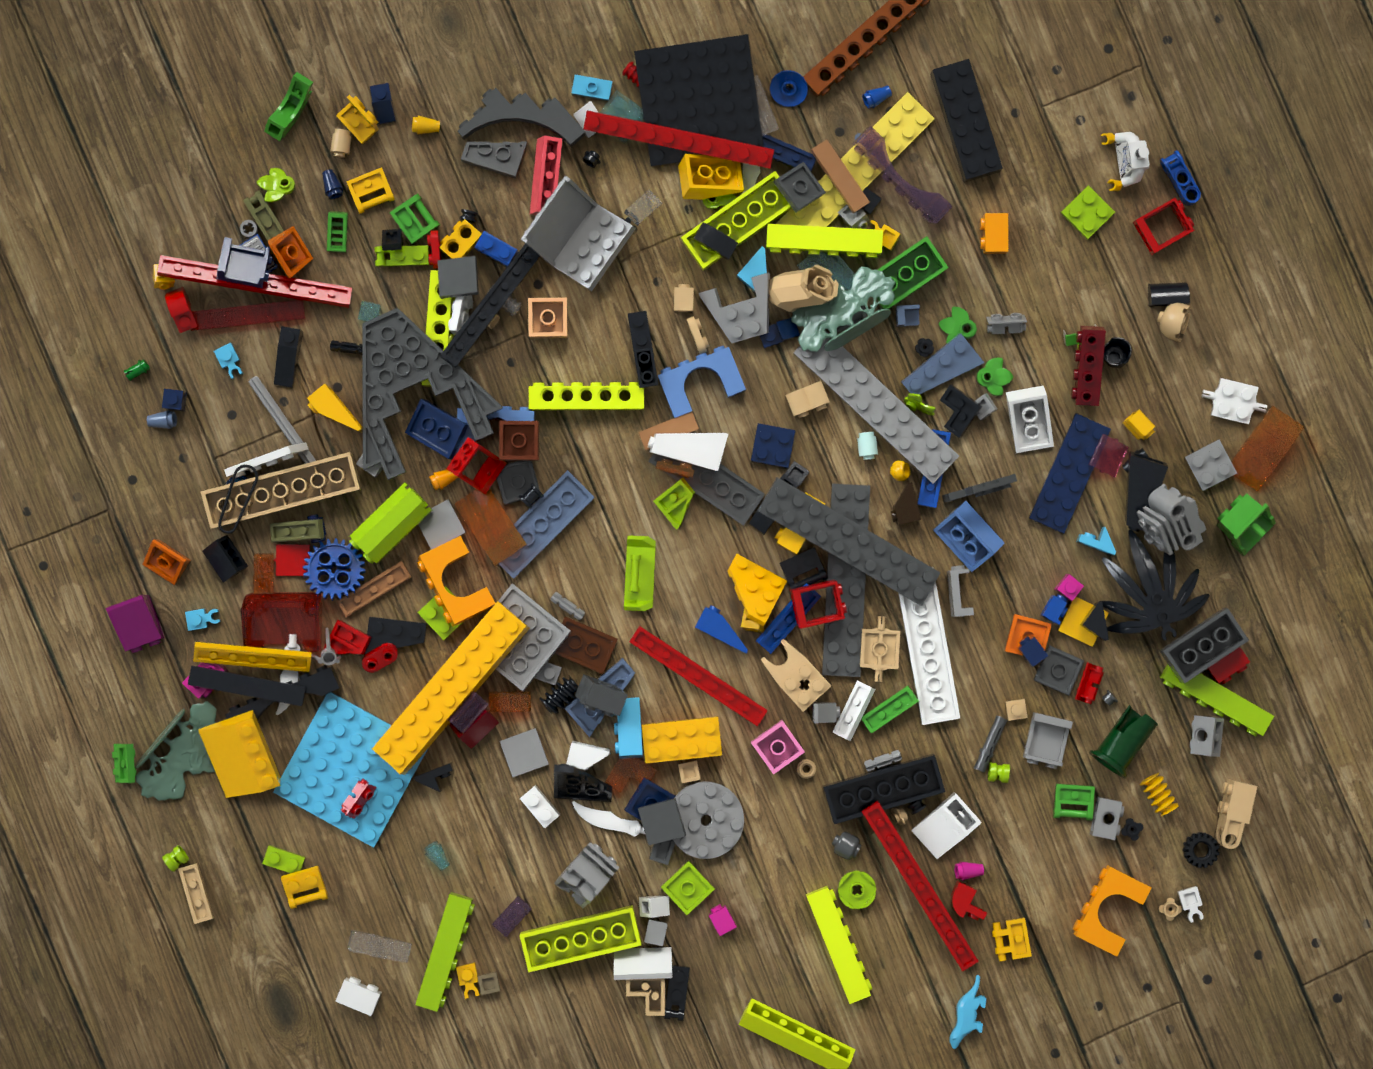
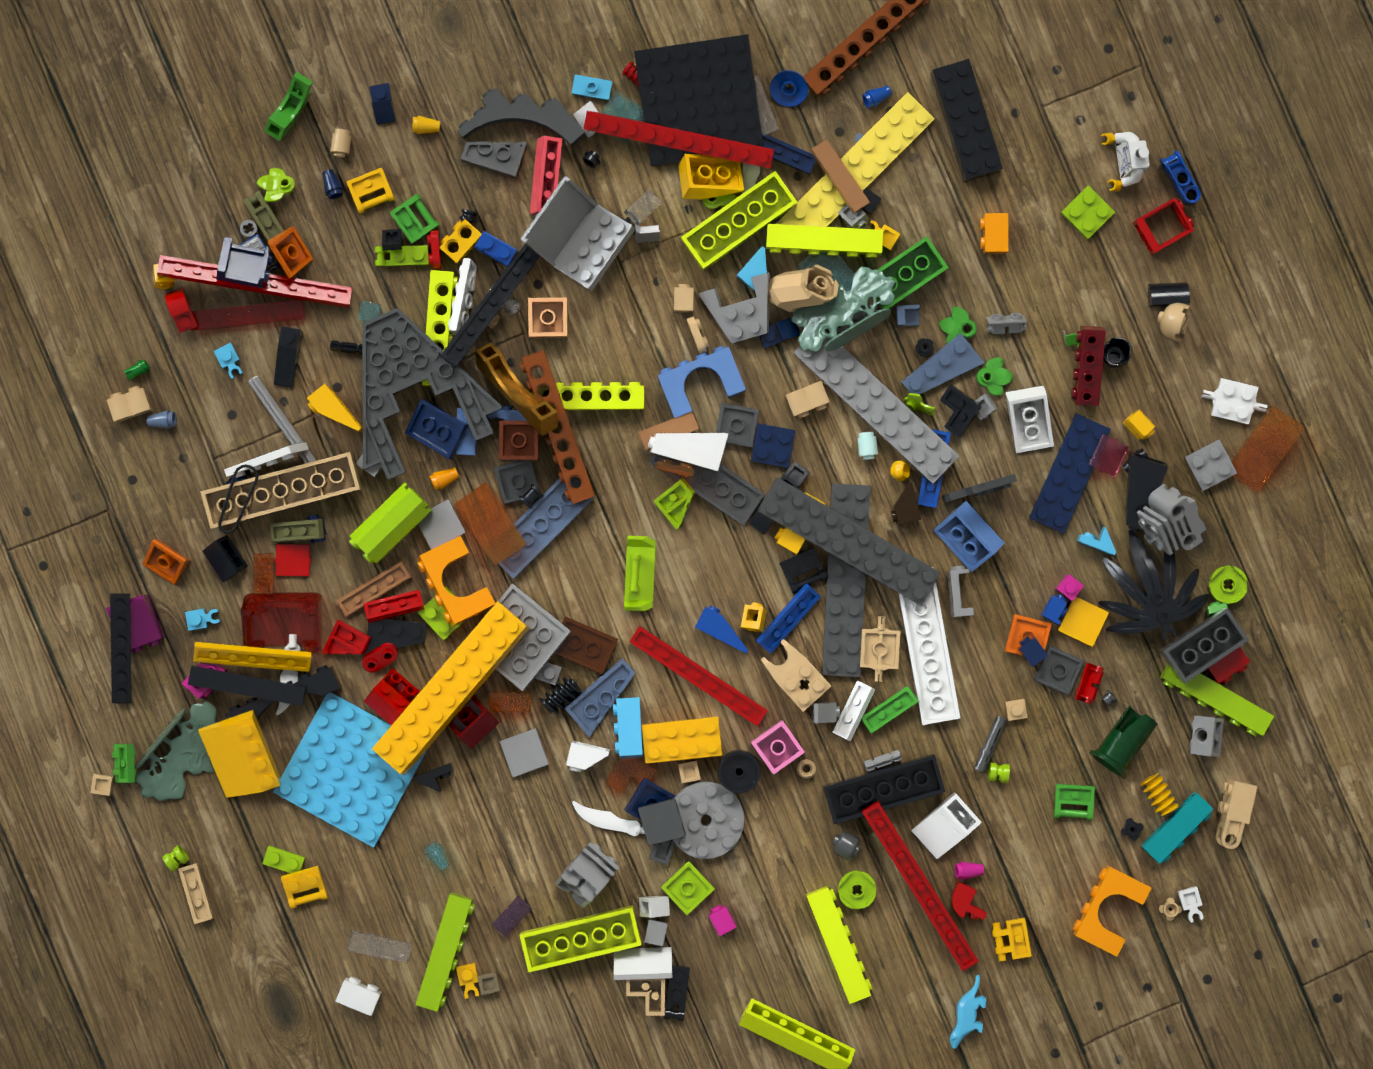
(102, 784): none -> tan plate
(120, 647): none -> black plate
(129, 404): none -> tan brick
(174, 399): dark blue brick -> none
(328, 655): light grey plant -> none
(332, 586): blue gear -> none
(336, 248): bright green slope -> none
(353, 806): red hinge -> none
(357, 121): yellow bracket -> none
(391, 696): none -> red slope
(393, 606): none -> red plate
(458, 277): dark grey tile -> none
(468, 712): clear purple plate -> none
(482, 480): red window -> none
(534, 410): none -> pearl gold arch
(540, 806): white brick -> none
(567, 606): light grey axle -> none
(578, 785): black plate -> none
(586, 490): none -> dark orange brick
(601, 695): dark grey brick -> none
(643, 349): black slope -> none
(646, 233): none -> light grey tile
(715, 240): black slope -> none
(738, 423): none -> dark grey tile
(744, 781): none -> black wheel
(755, 588): yellow plate -> none
(799, 187): dark grey tile -> none
(799, 610): red window -> none
(873, 147): arch -> none
(899, 815): tan plate -> none
(916, 806): black bush -> none
(1046, 740): light grey panel -> none
(1096, 622): black slope -> none
(1102, 807): light grey brick -> none
(1177, 827): none -> teal brick
(1212, 853): black tyre -> none
(1214, 607): none -> bright green plate
(1238, 584): none -> lime plate
(1245, 523): bright green piece -> none

